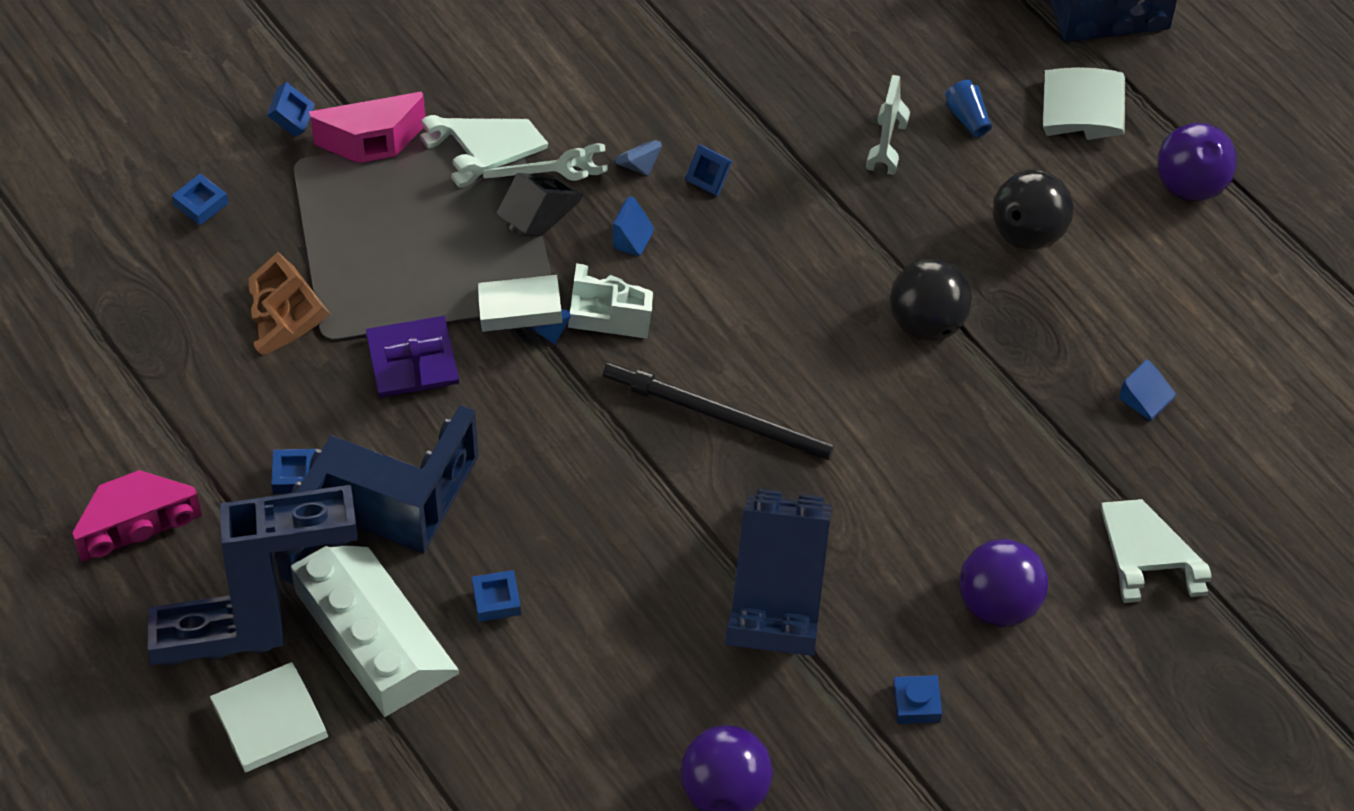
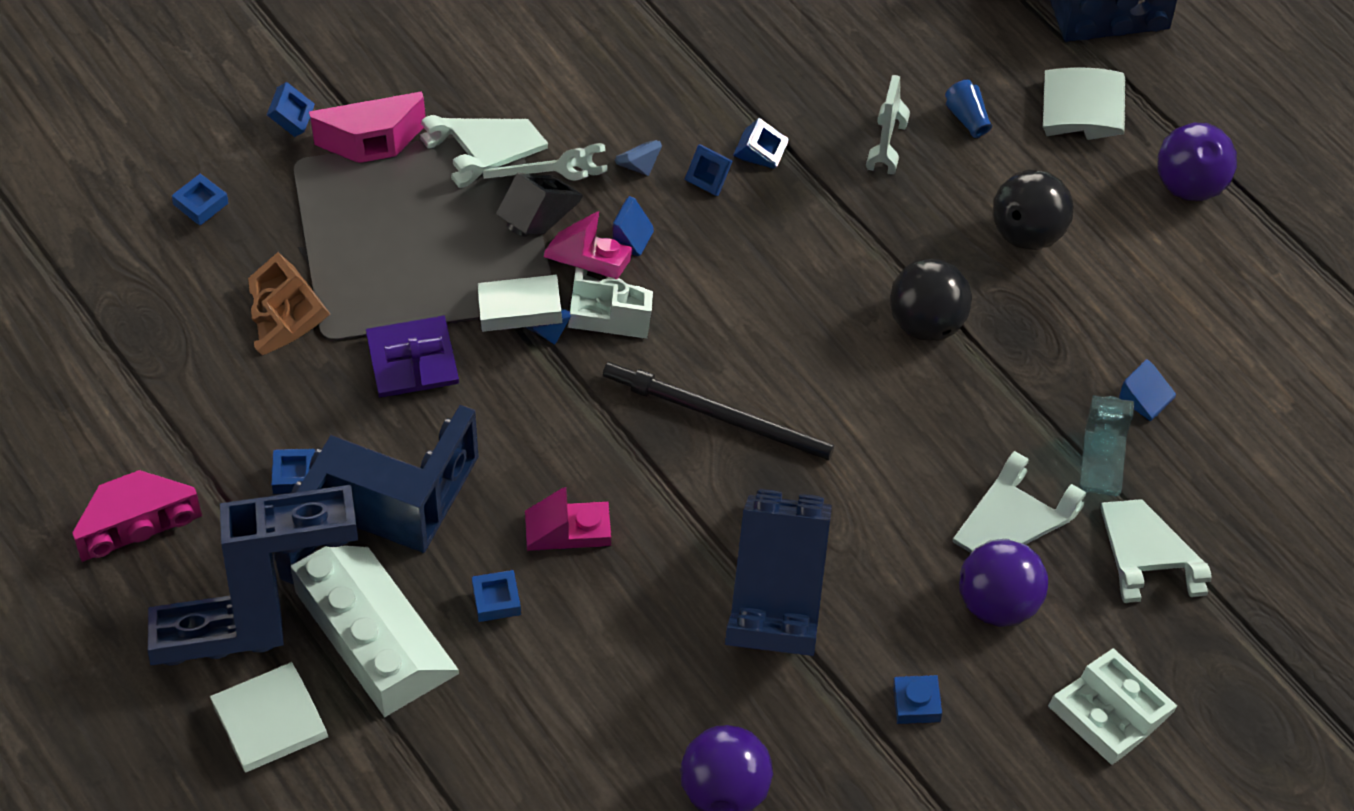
(564, 525): none -> dark pink slope
(581, 248): none -> dark pink slope
(761, 144): none -> blue slope
(1014, 514): none -> light aqua flag
(1105, 445): none -> clear light blue bracket
(1112, 706): none -> light aqua slope

